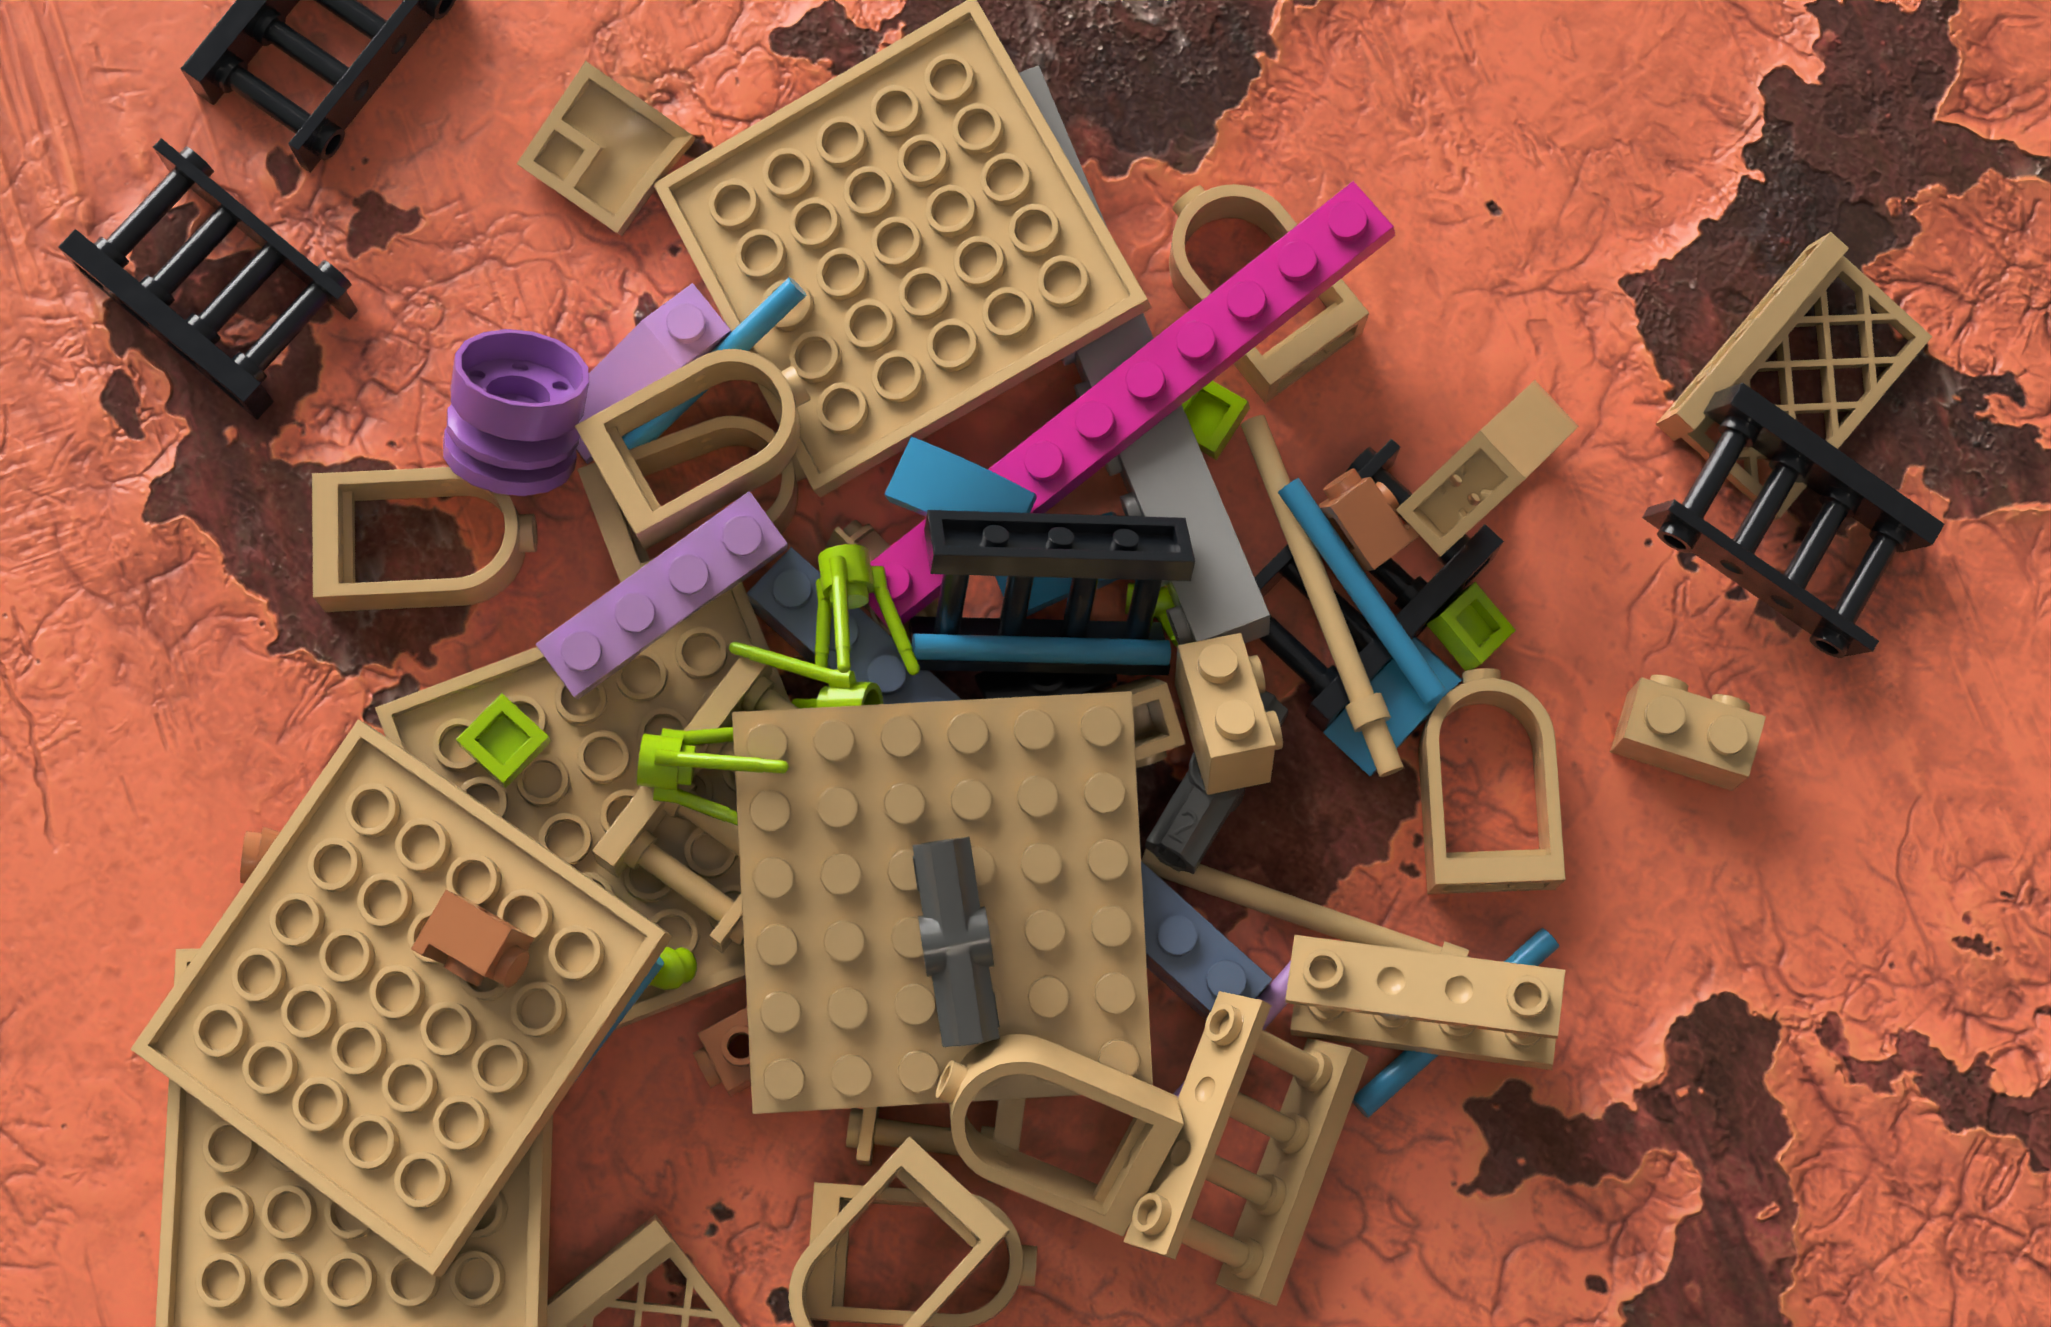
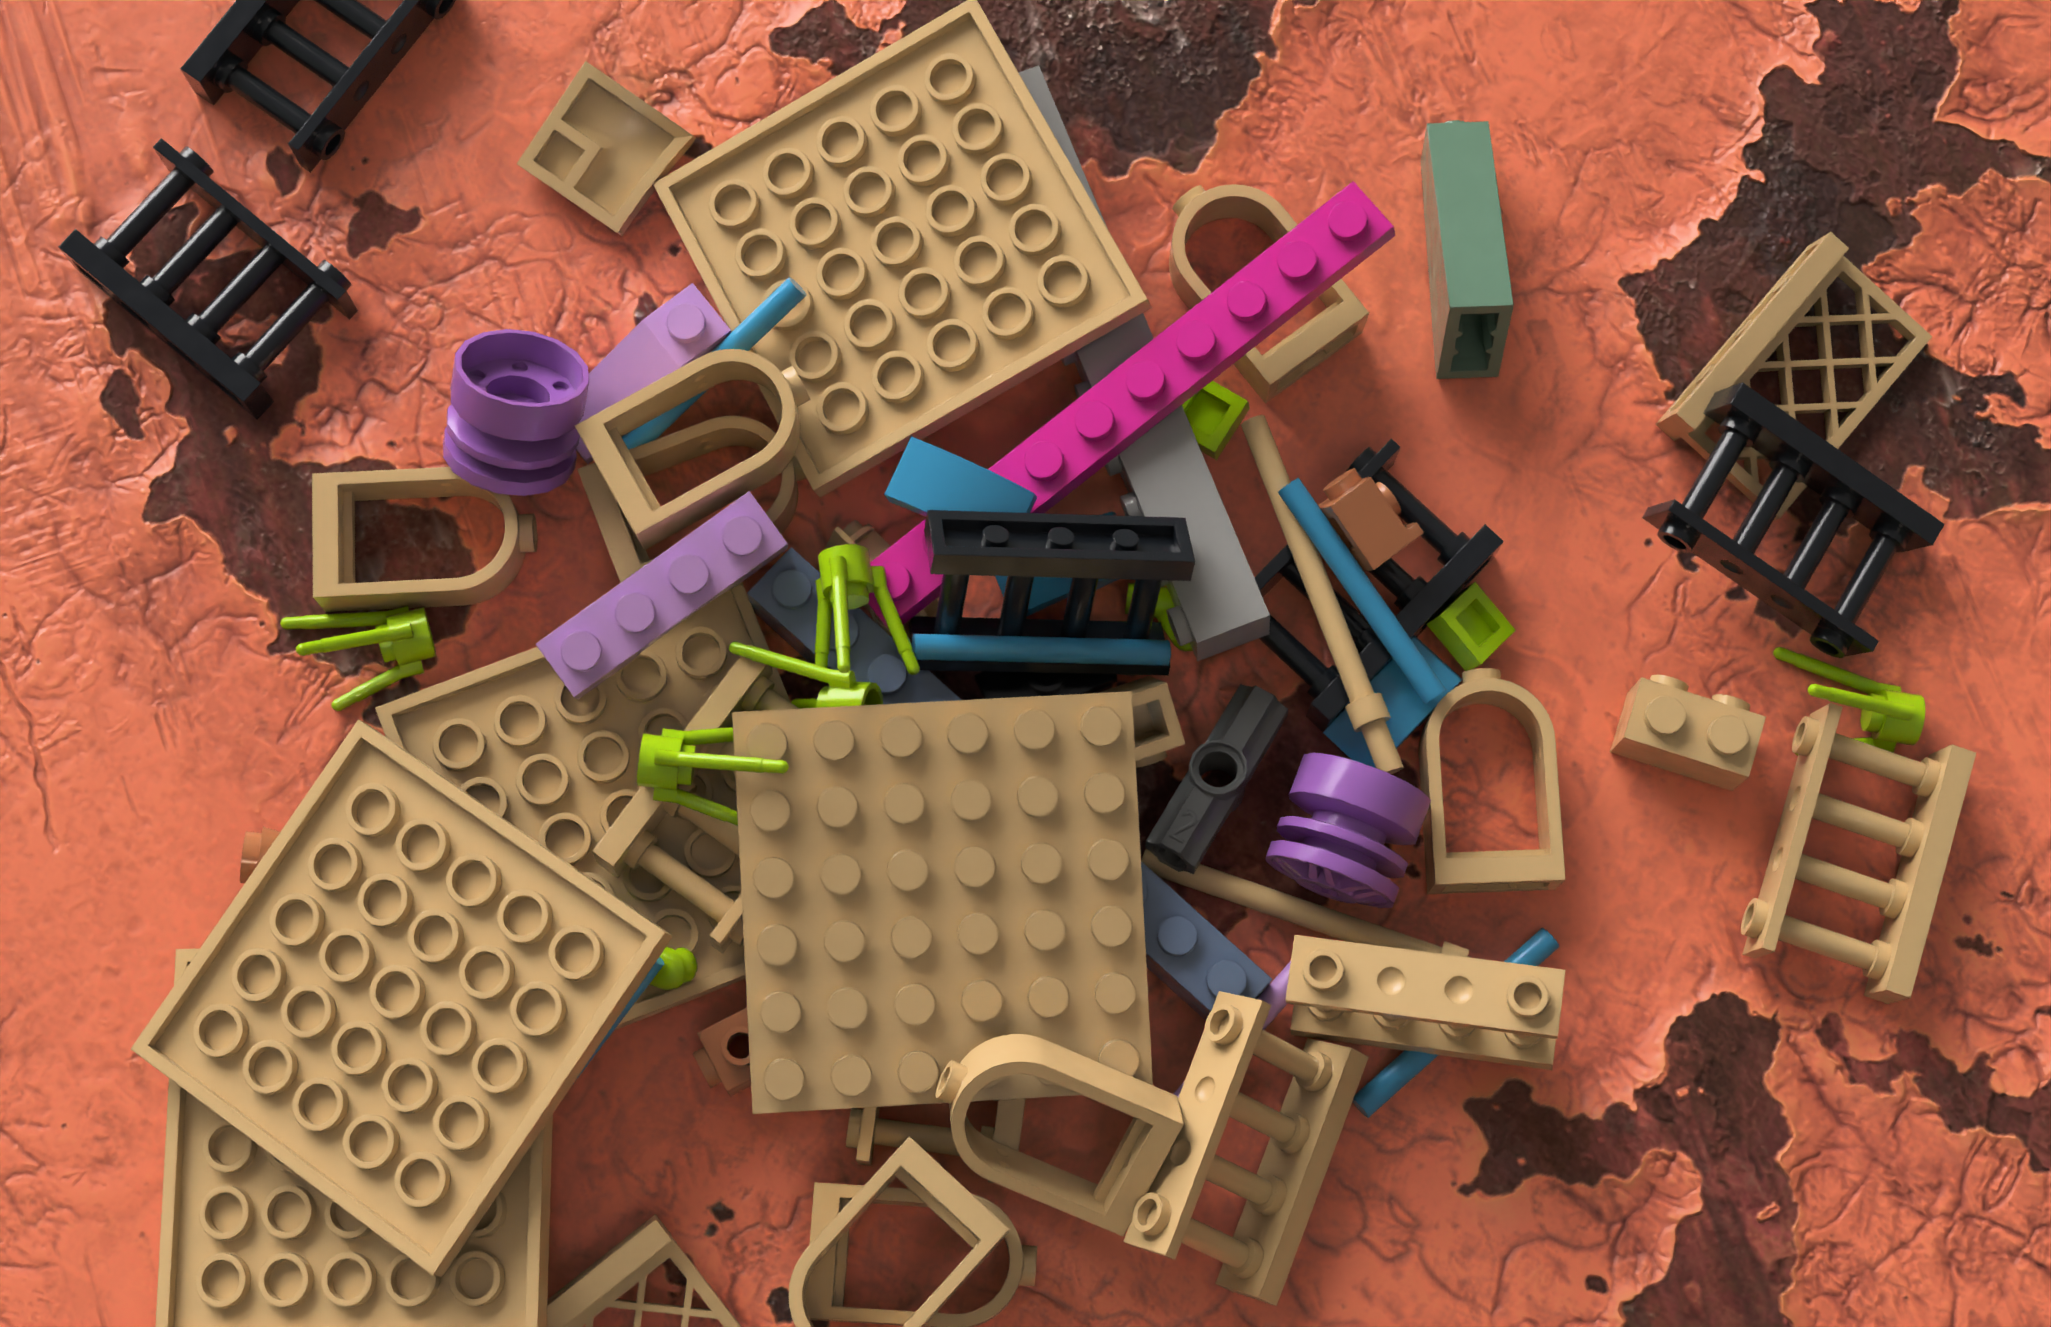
(400, 634): none -> lime plant
(473, 942): nougat brick -> none
(503, 740): lime plate -> none
(956, 942): dark grey piece -> none
(1226, 714): tan brick -> none
(1352, 818): none -> medium lavender wheel
(1465, 250): none -> sand green slope
(1487, 468): tan window -> none
(1885, 711): none -> lime plant
(1921, 841): none -> tan fence

